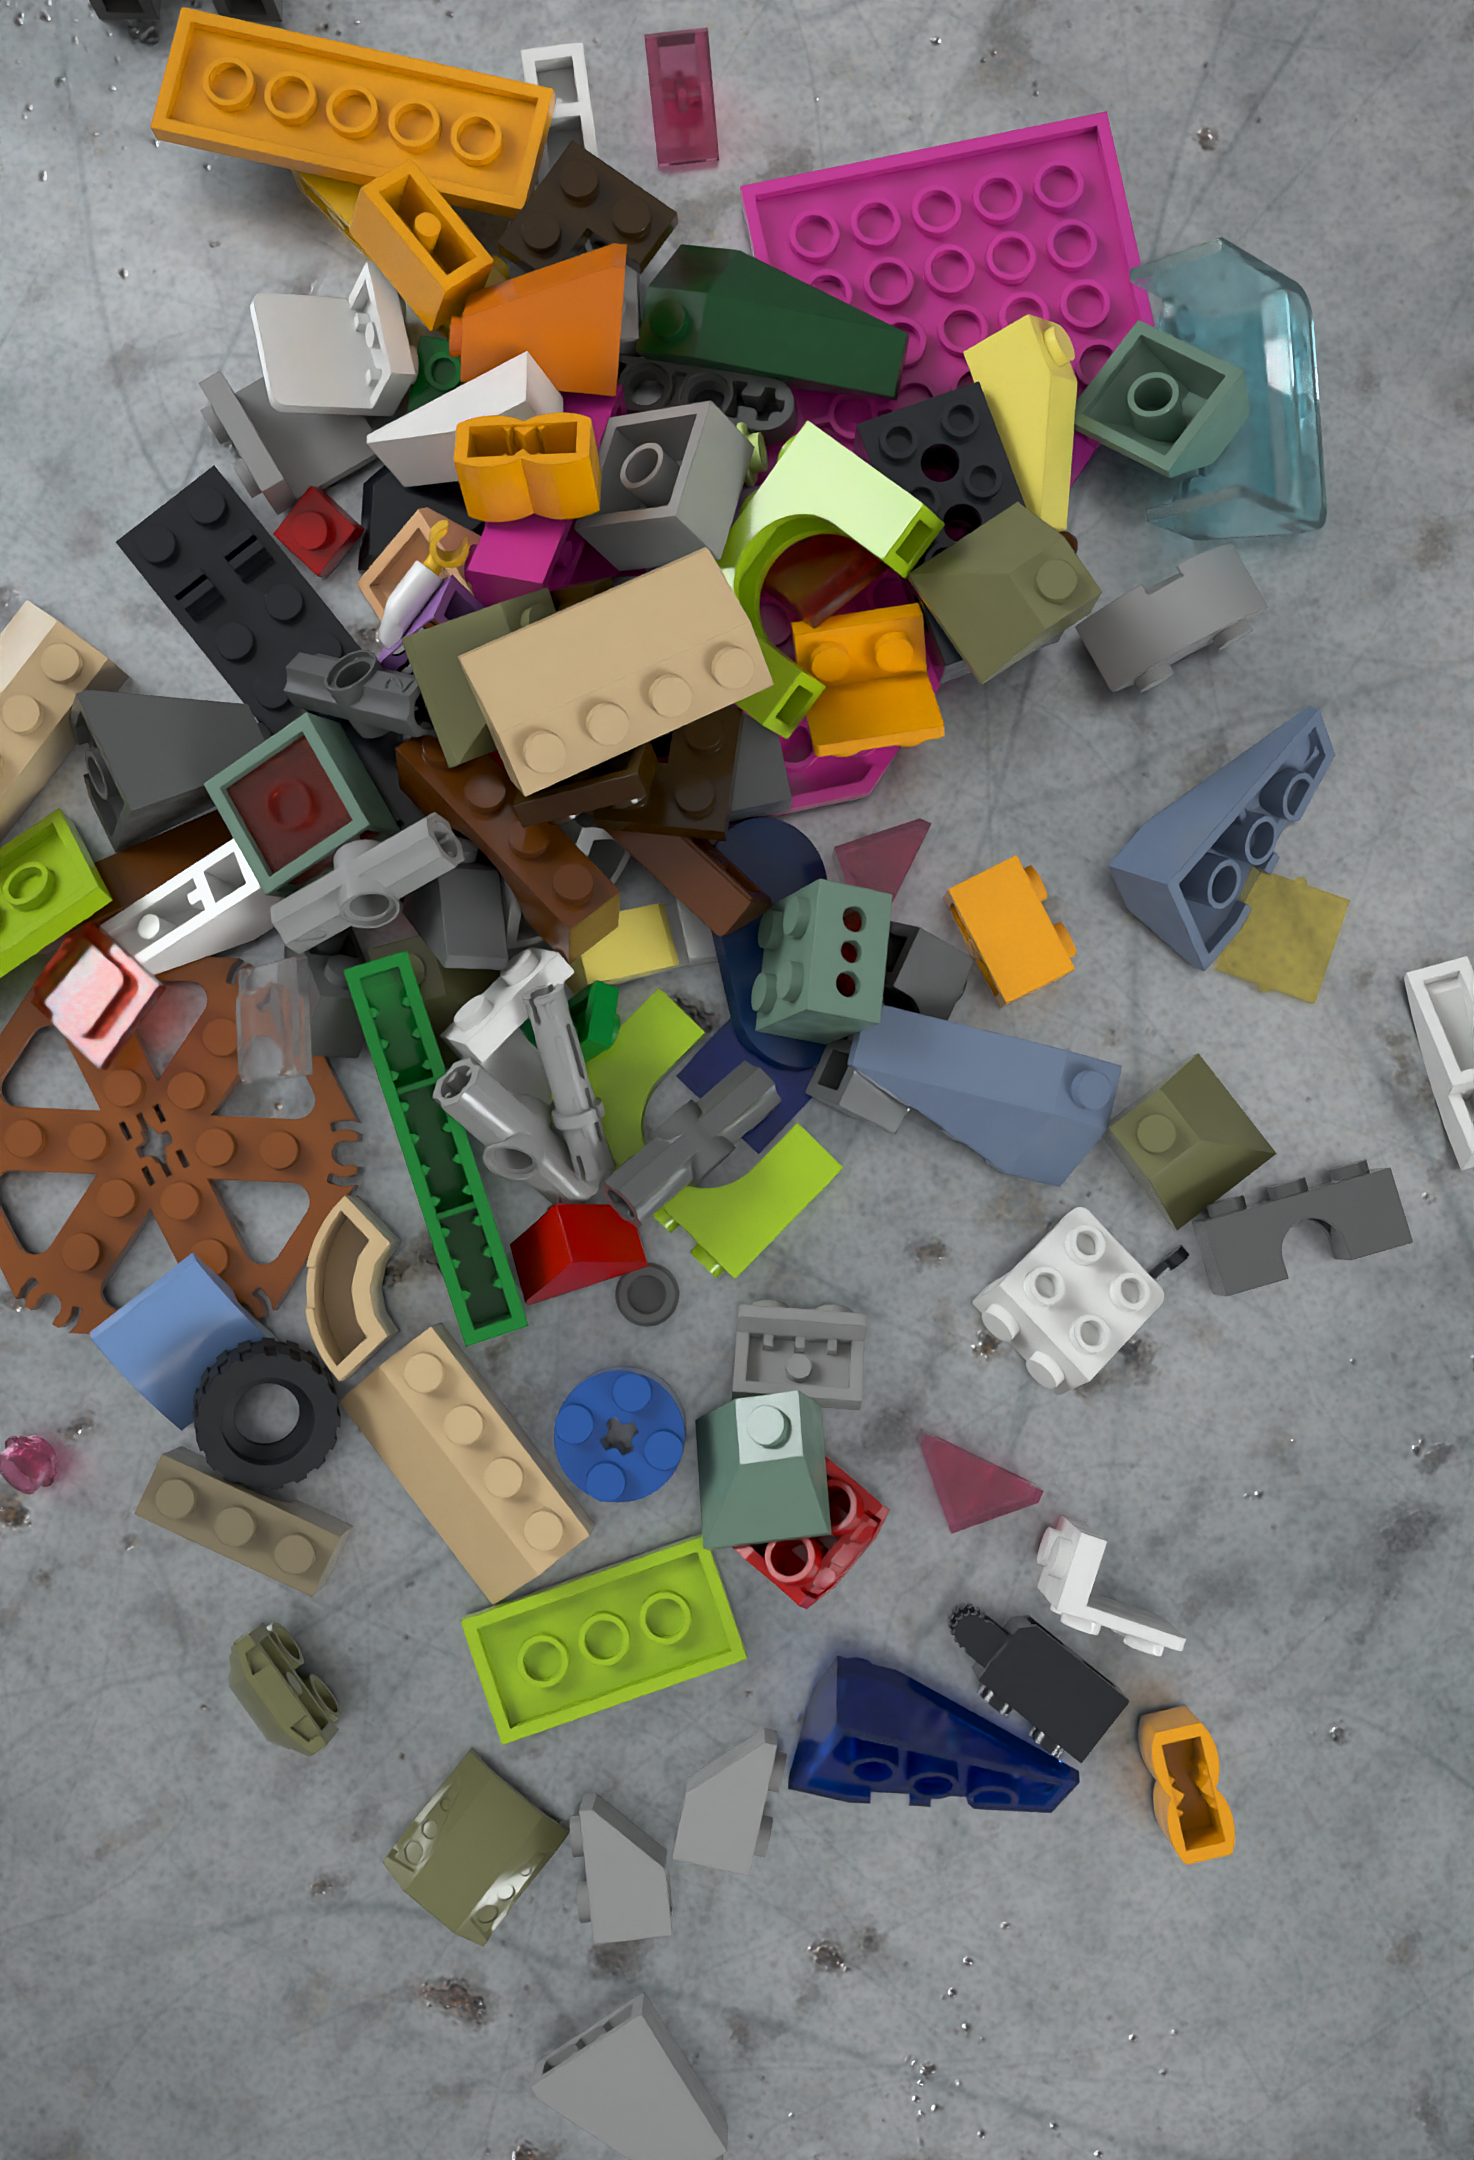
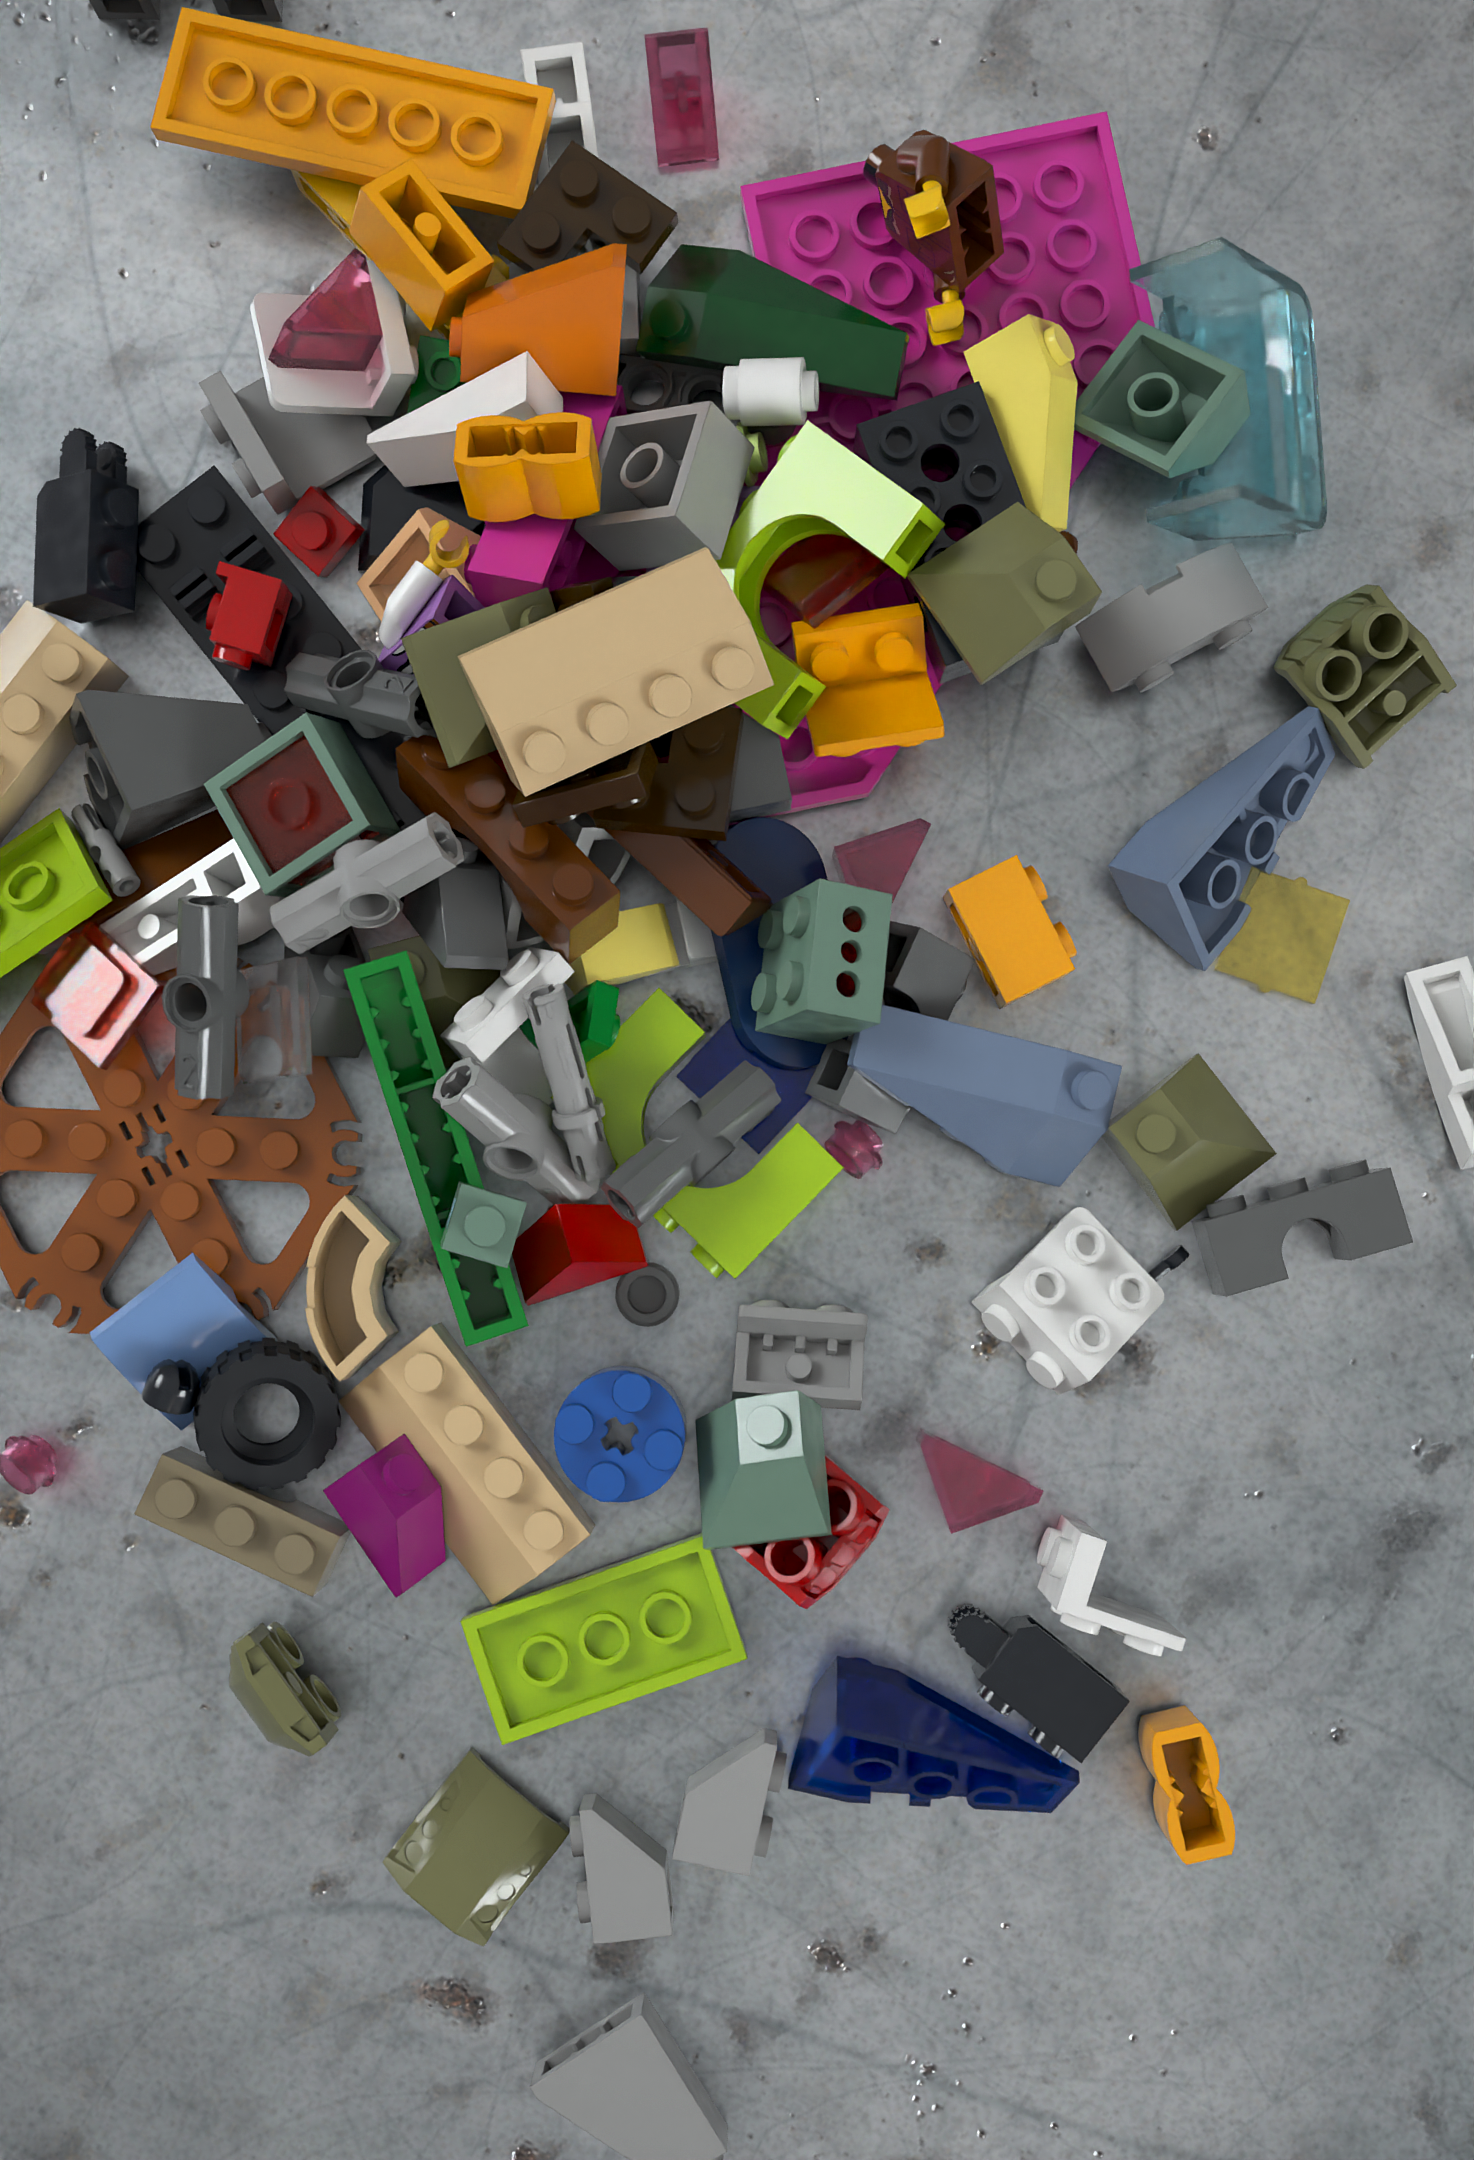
(87, 533): none -> black hinge
(105, 851): none -> light grey pin
(172, 1387): none -> black hinge
(206, 996): none -> dark grey piece
(247, 617): none -> red brick
(335, 324): none -> clear pink slope
(394, 1513): none -> magenta slope
(483, 1224): none -> sand green brick
(770, 391): none -> white brick
(855, 1147): none -> clear pink plate
(944, 213): none -> reddish brown torso
(1363, 670): none -> olive slope

